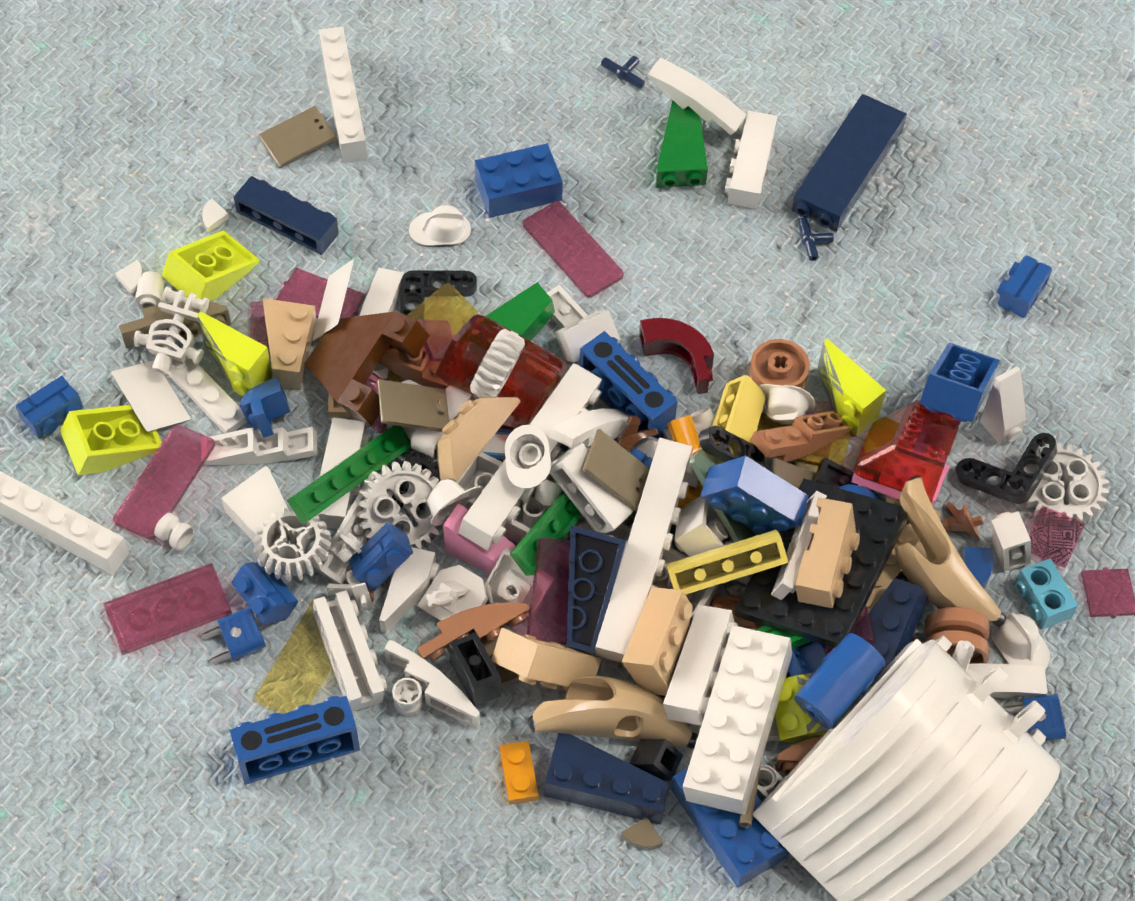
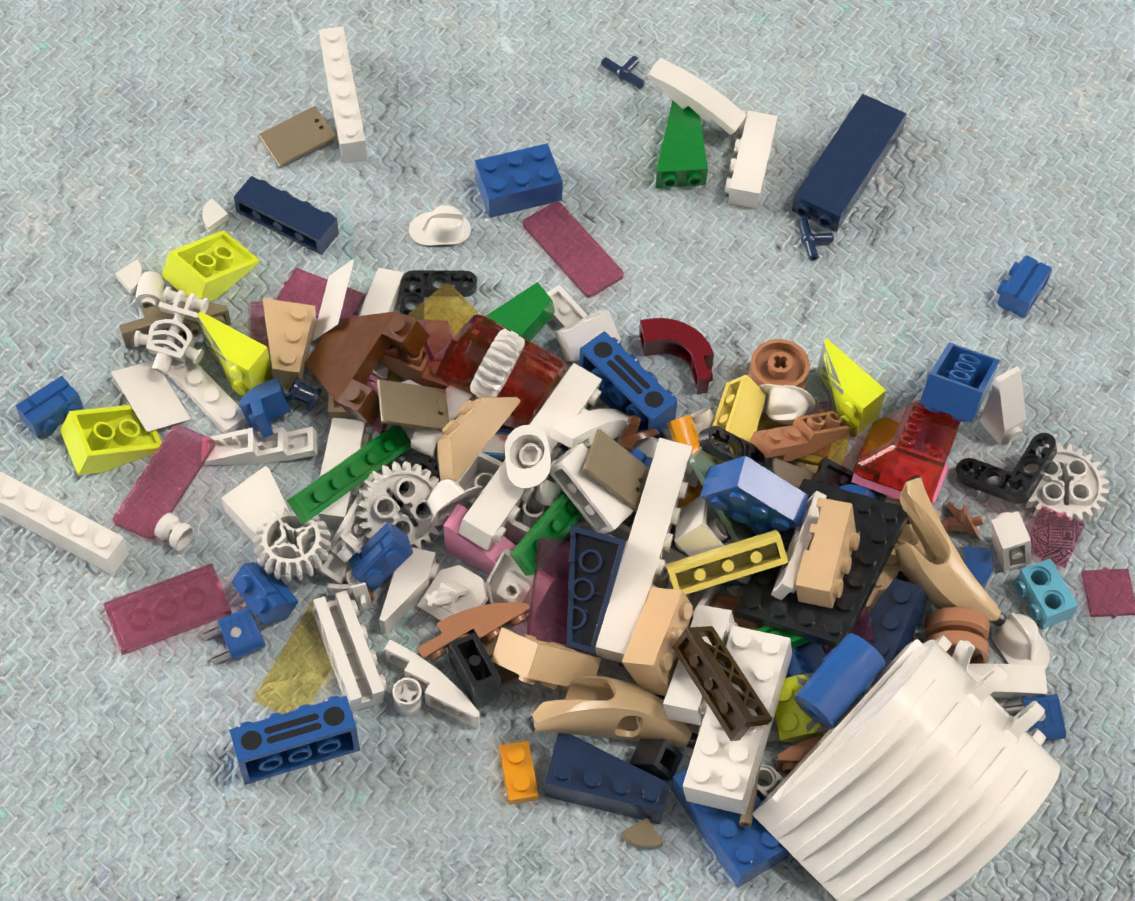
(304, 394): none -> dark blue bush
(715, 681): none -> dark brown fence

